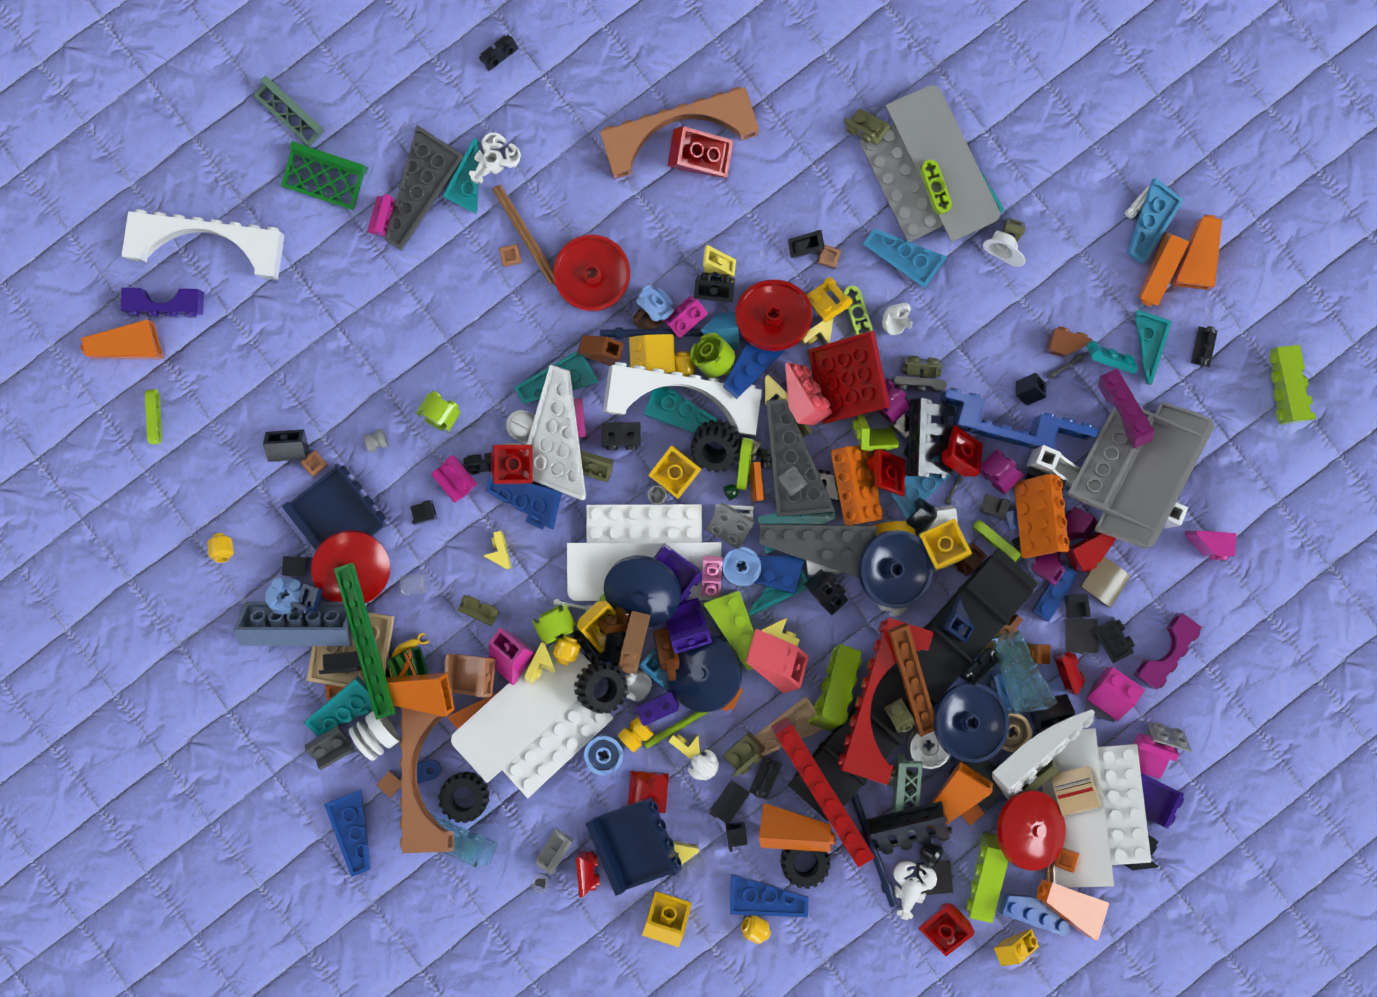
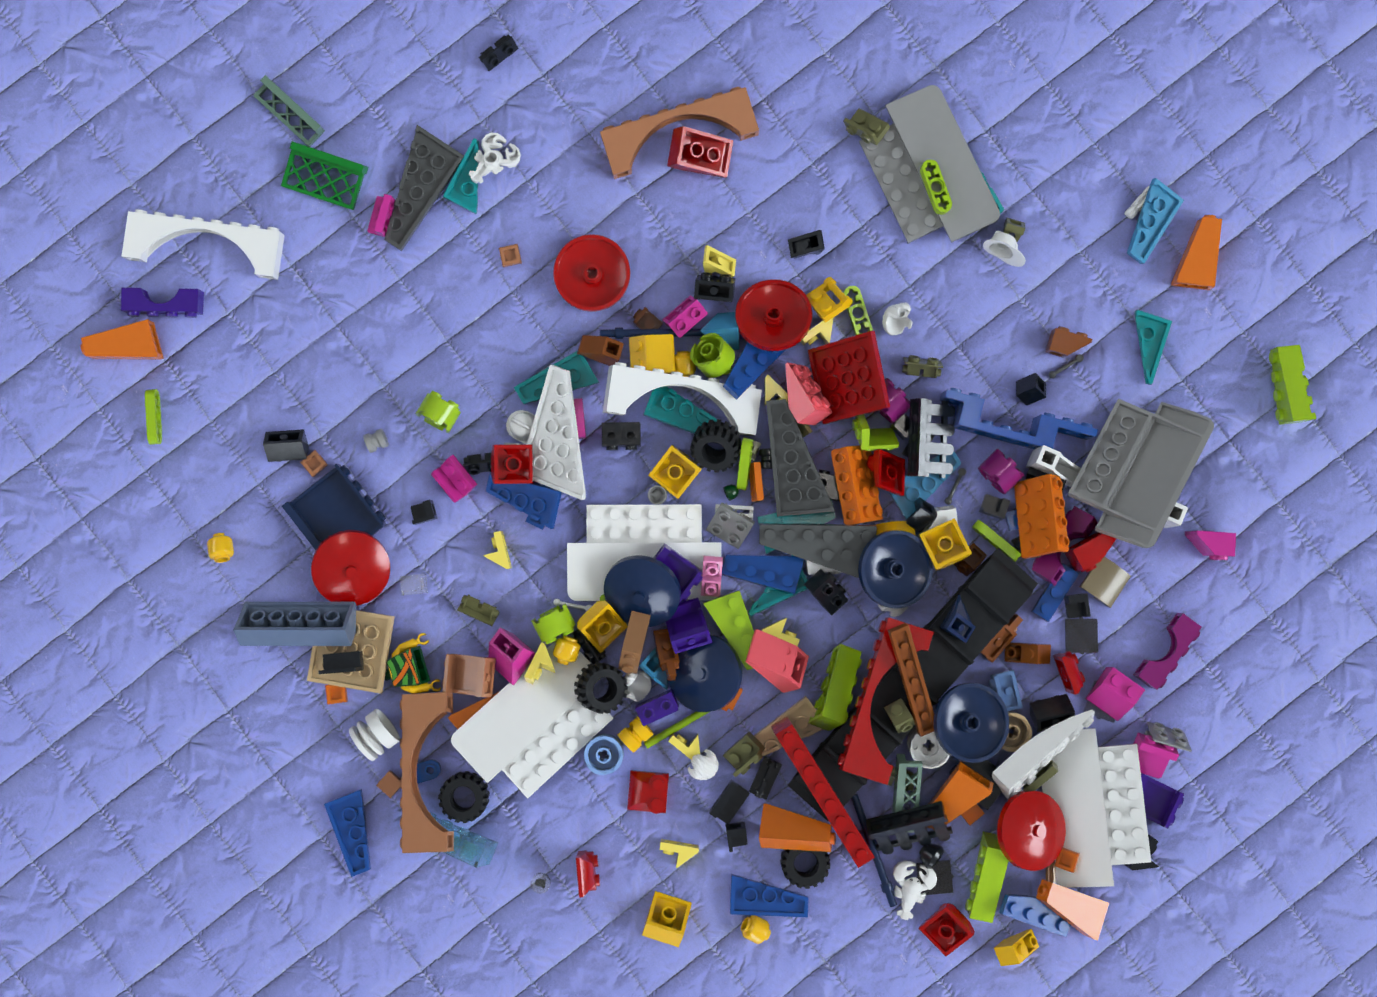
(277, 589): light blue plate -> none
(294, 566): black panel -> none
(308, 599): dark blue bracket -> none
(329, 747): dark grey bracket -> none
(341, 708): teal wing -> none
(364, 641): green tile -> none
(422, 693): orange slope -> none
(524, 233): medium nougat axle -> none
(553, 851): light grey hinge -> none
(596, 466): olive bracket -> none
(613, 647): black hinge -> none
(615, 623): reddish brown bracket -> none
(634, 845): dark blue panel -> none
(655, 303): light blue plate -> none
(732, 572): light blue plate -> none
(792, 480): clear panel -> none
(829, 257): nougat tile -> none
(912, 260): dark azure wing -> none
(920, 384): dark grey hinge -> none
(963, 453): red slope -> none
(981, 667): black hinge -> none
(1020, 674): clear light blue wedge -> none
(1075, 791): tan slope -> none
(1112, 357): teal plate -> none
(1114, 640): black bracket -> none
(1134, 420): magenta arch -> none
(1162, 269): orange slope -> none
(1204, 346): black hinge -> none

